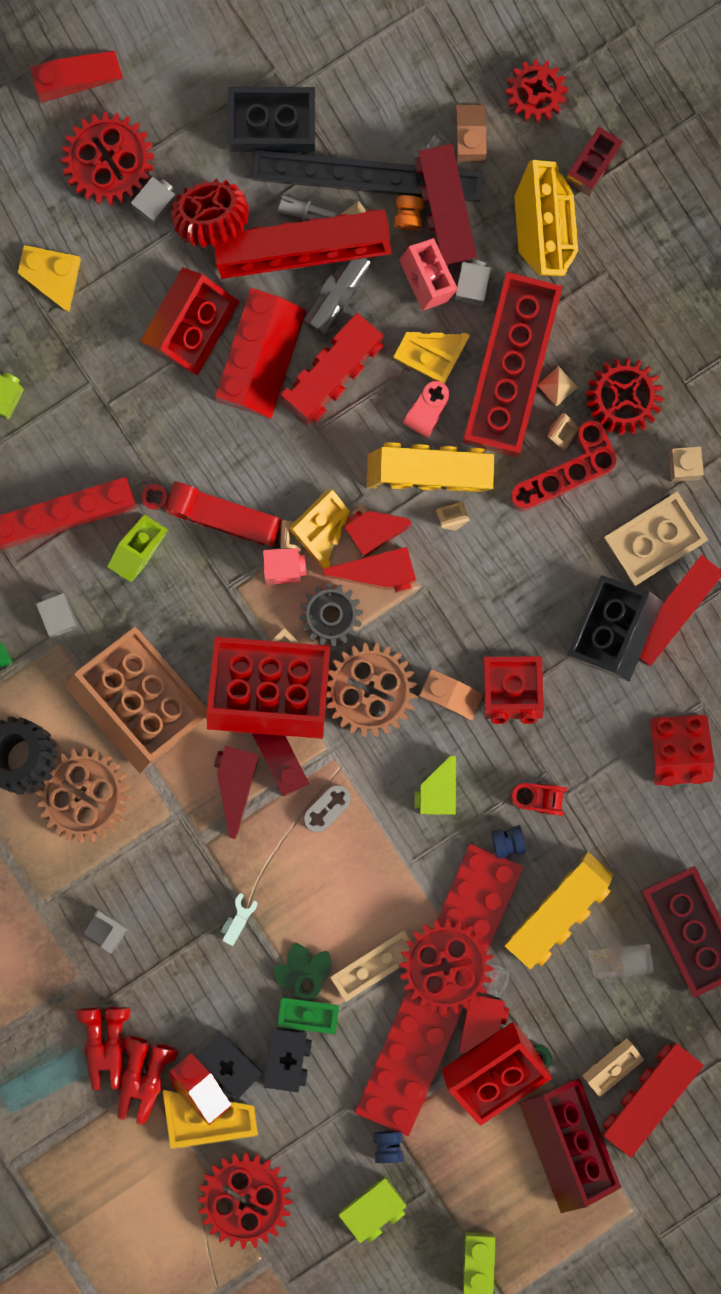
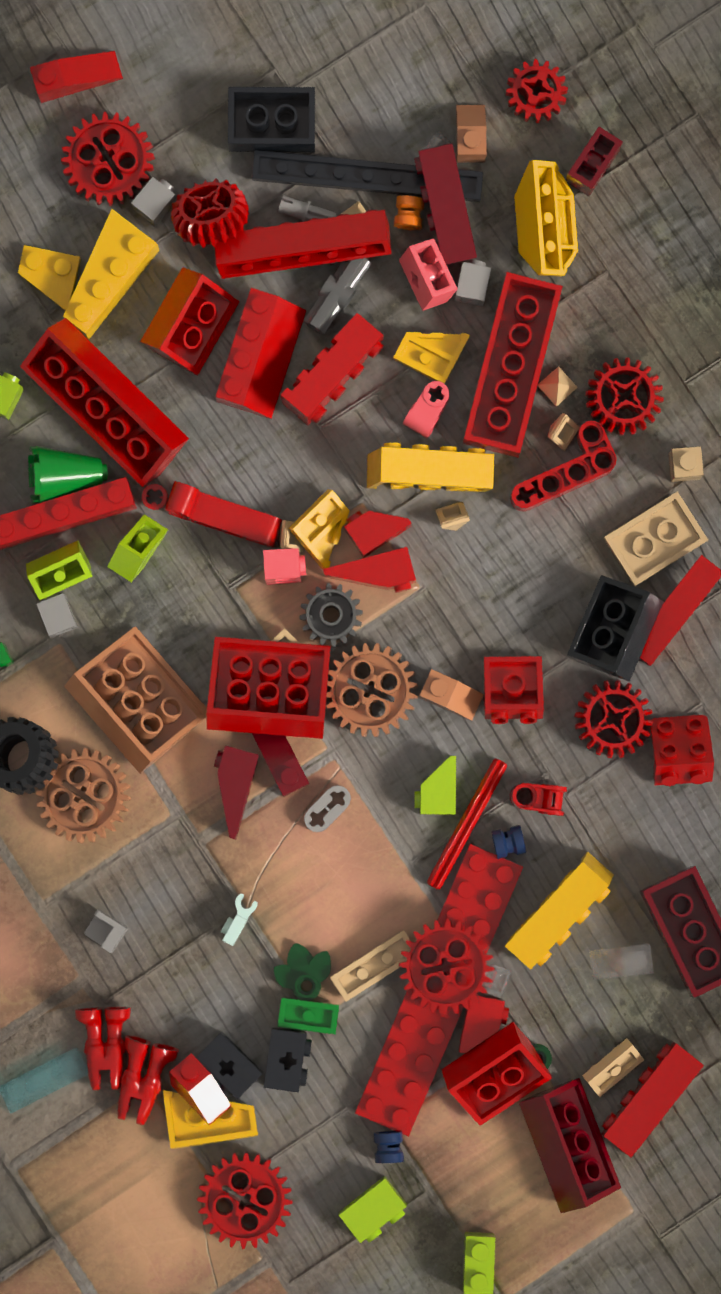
(58, 570): none -> lime brick
(61, 473): none -> green cone
(104, 402): none -> red brick
(111, 270): none -> yellow wedge
(467, 824): none -> red axle
(607, 707): none -> red gear

